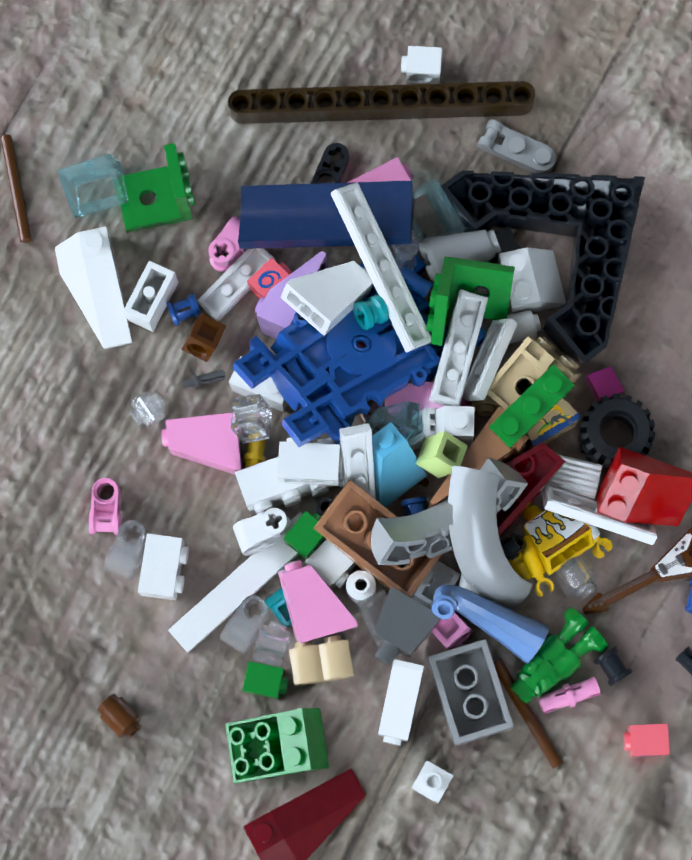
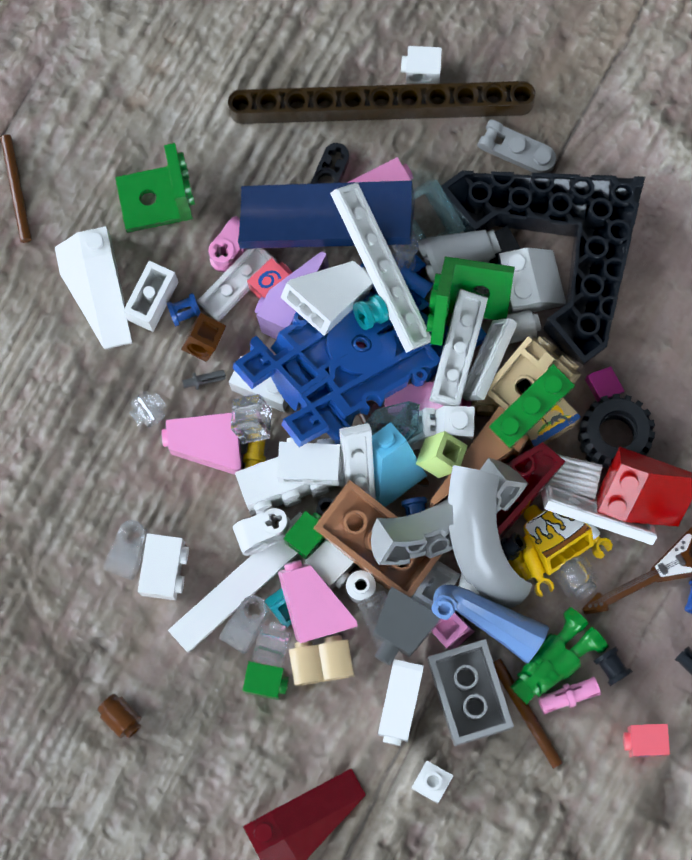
(89, 172): clear light blue tile -> none
(105, 510): bright pink piece -> none
(277, 745): green slope -> none

